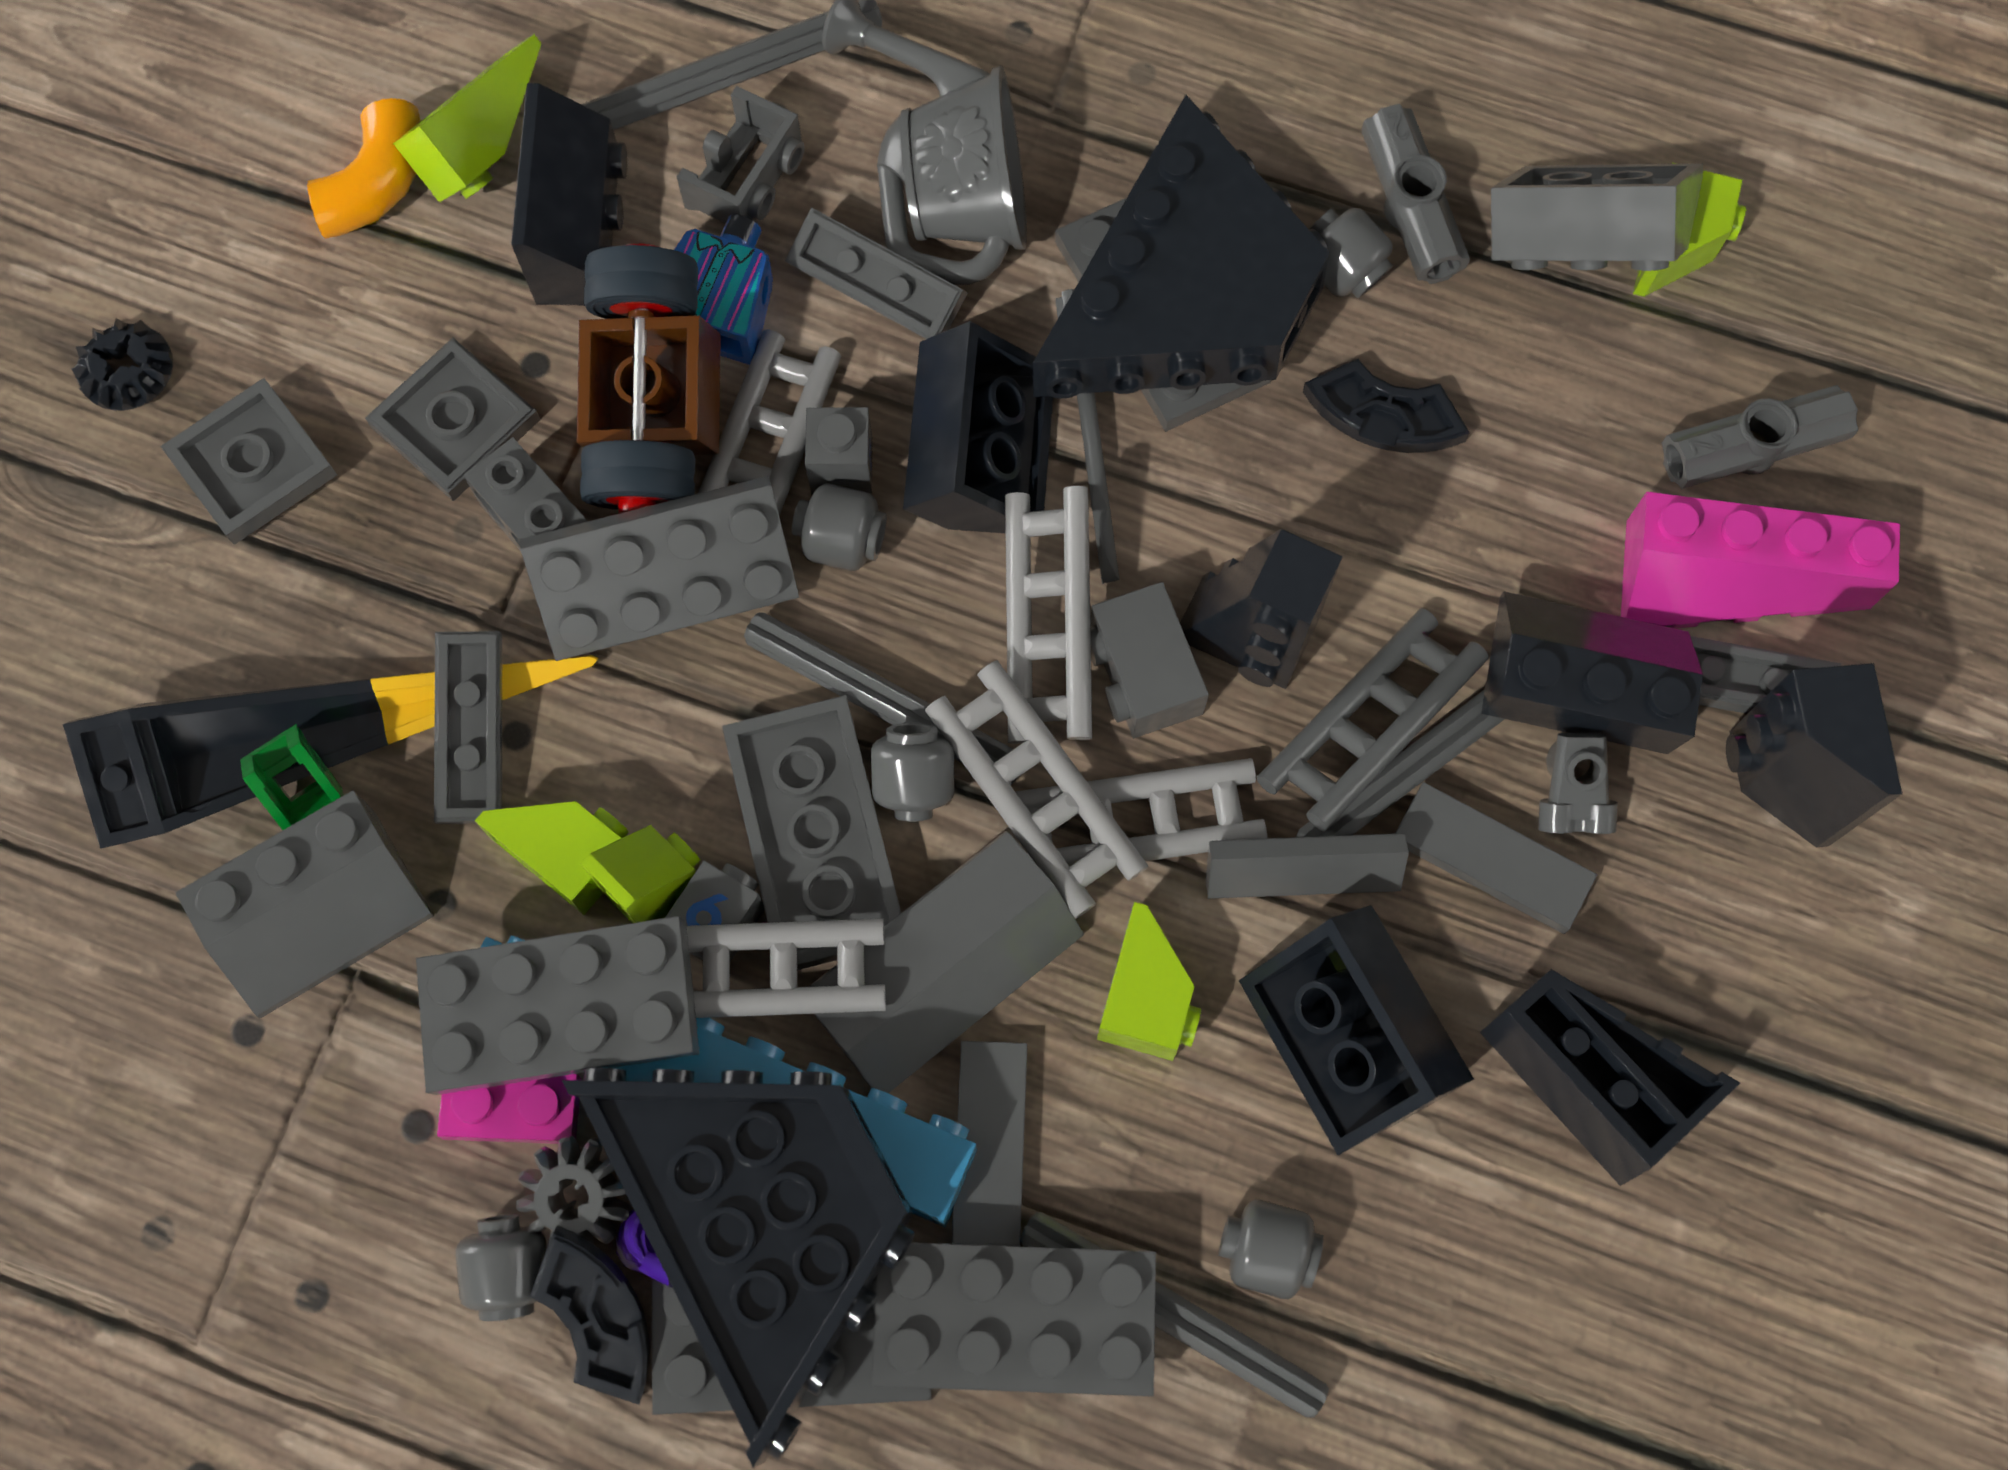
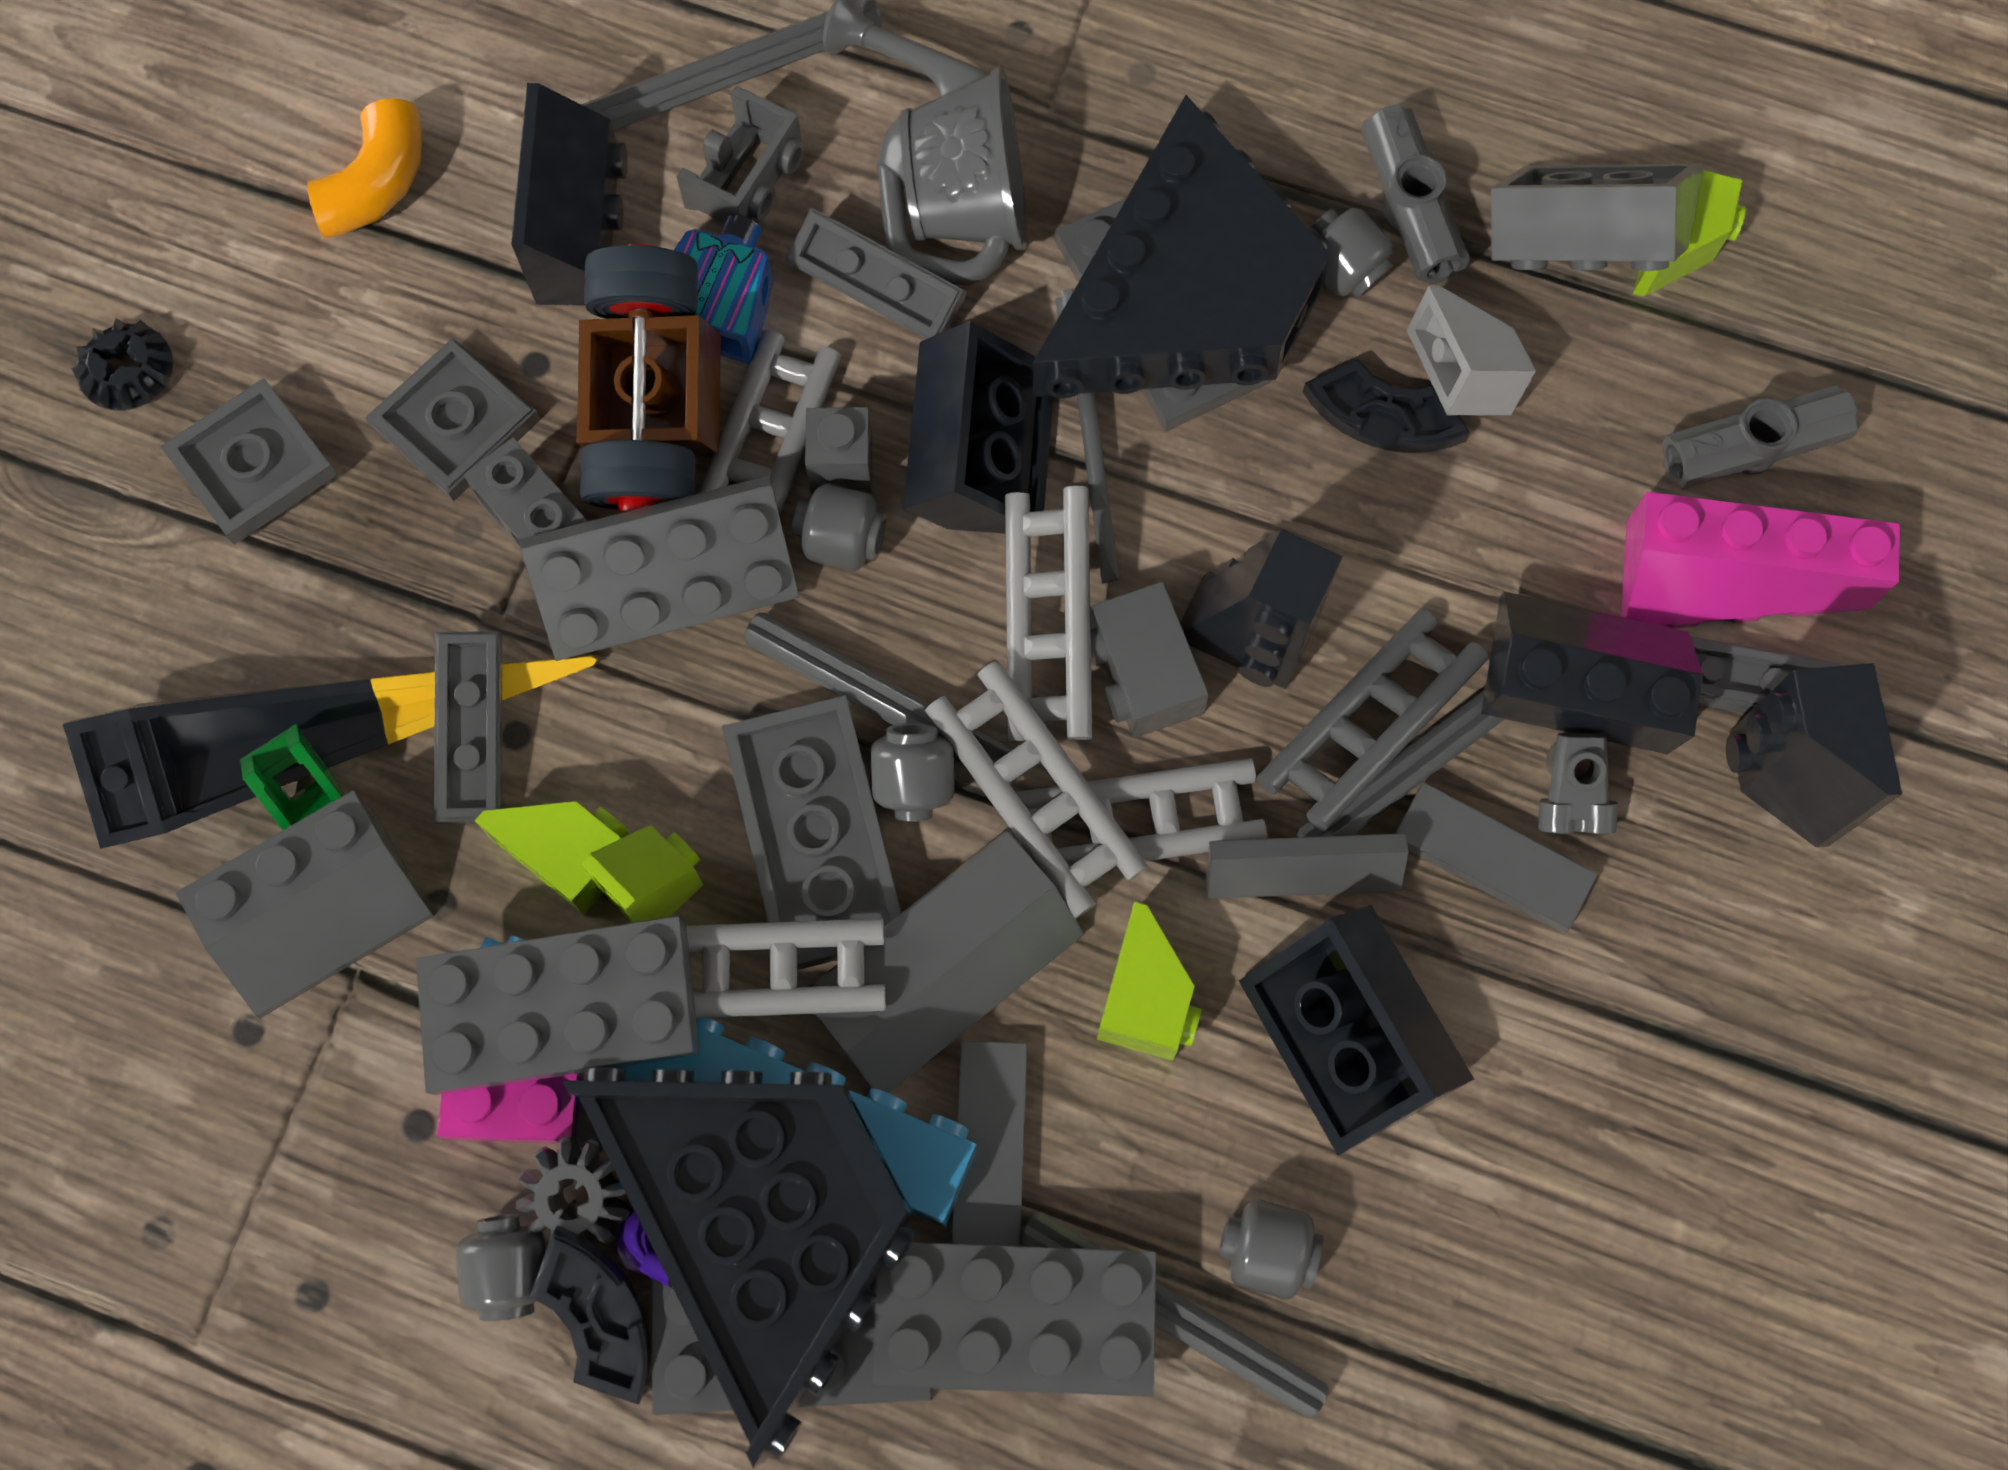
(472, 127): lime slope -> none
(718, 899): dark grey brick -> none
(1469, 355): none -> light grey slope
(1603, 1076): black wedge -> none

